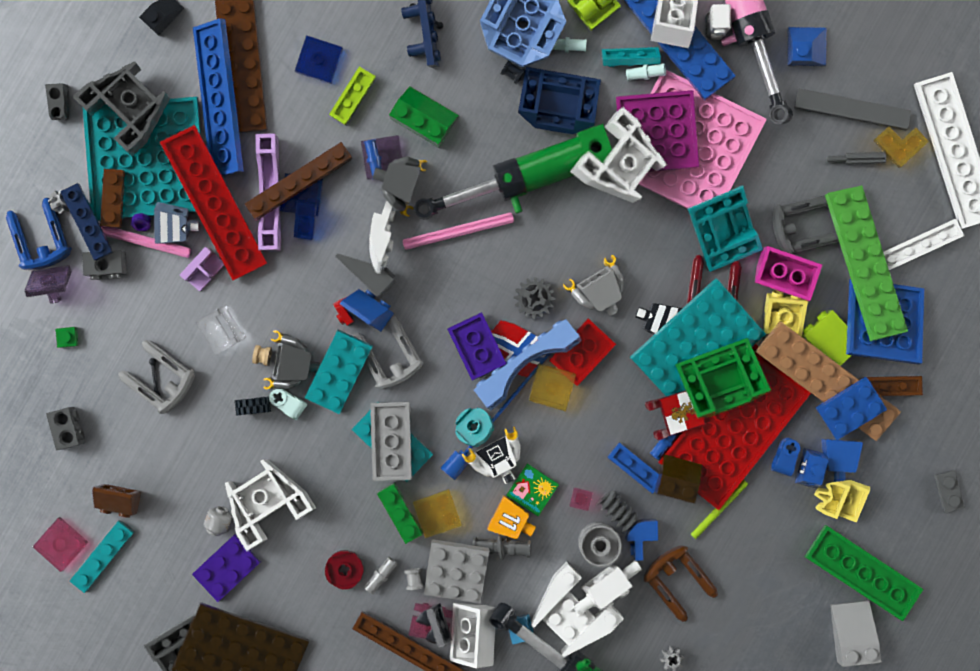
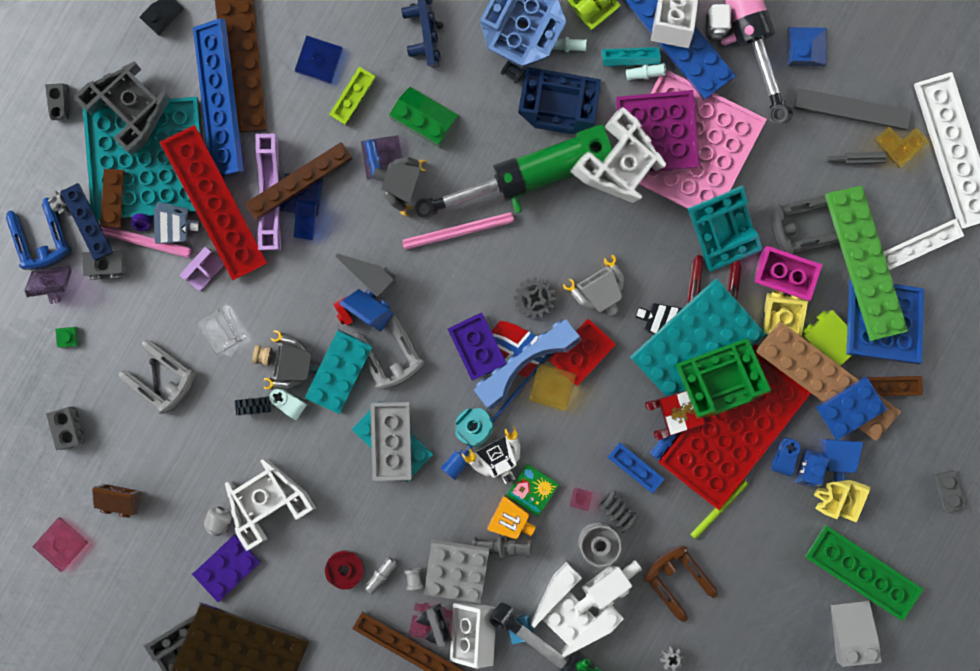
(101, 556): teal plate -> none
(380, 237): white slope -> none
(399, 513): green arch -> none
(437, 513): clear yellow plate -> none
(641, 531): blue brick -> none
(679, 479): dark brown slope -> none

